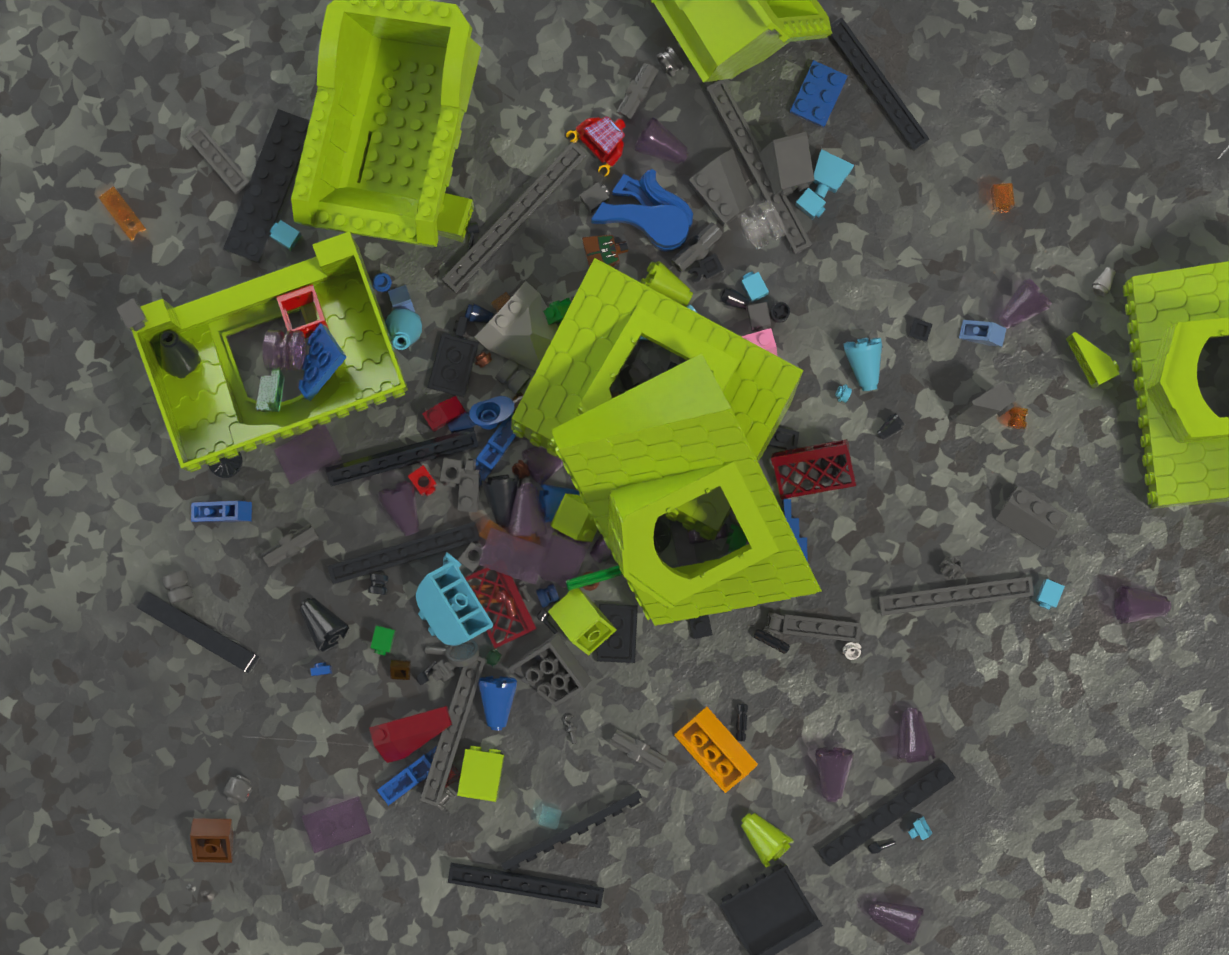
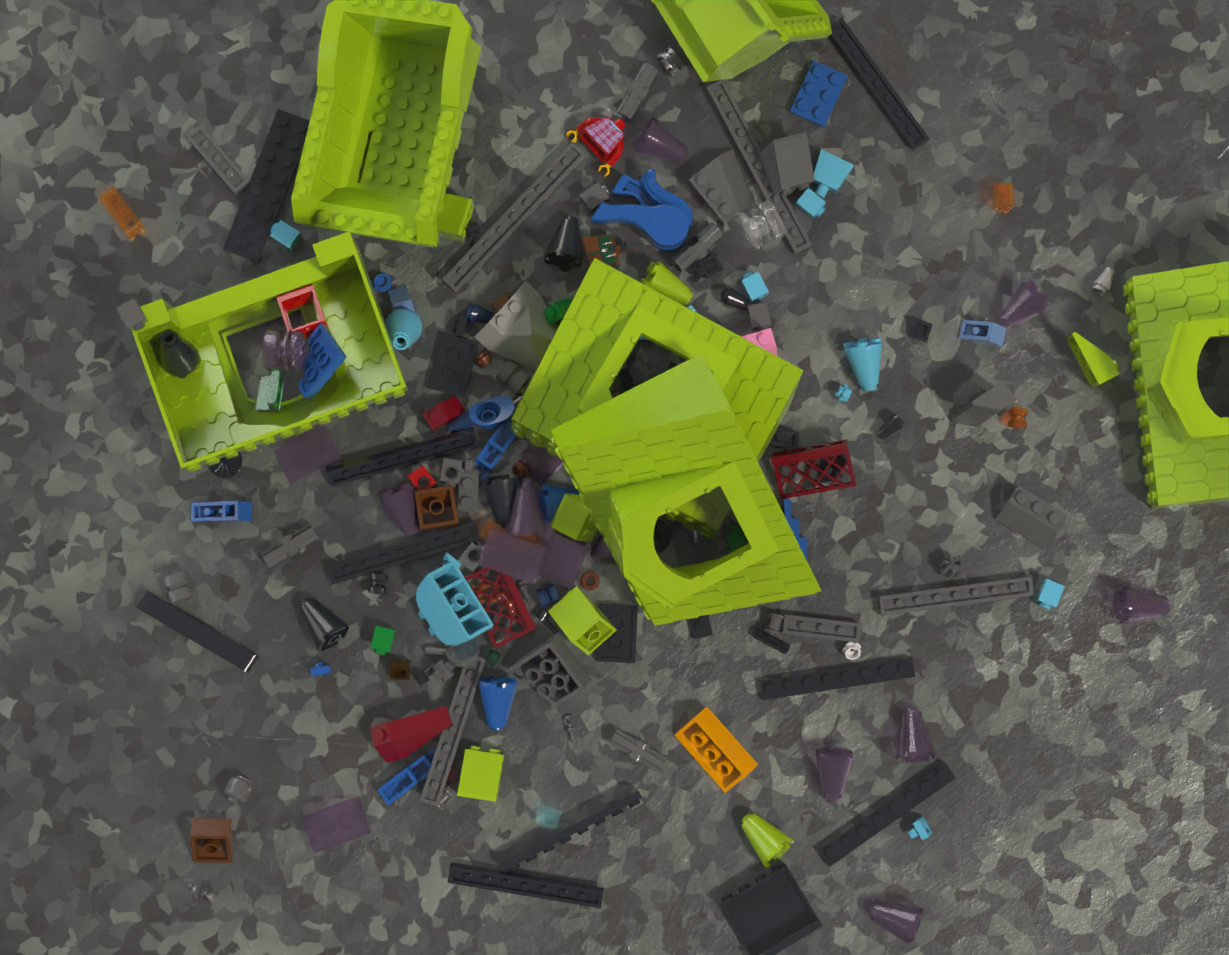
(437, 508): none -> reddish brown slope
(565, 245): none -> black cone
(593, 577): green axle -> none
(741, 722): black axle -> none
(782, 311): black wheel -> none
(837, 679): none -> black plate
(874, 848): black hand -> none

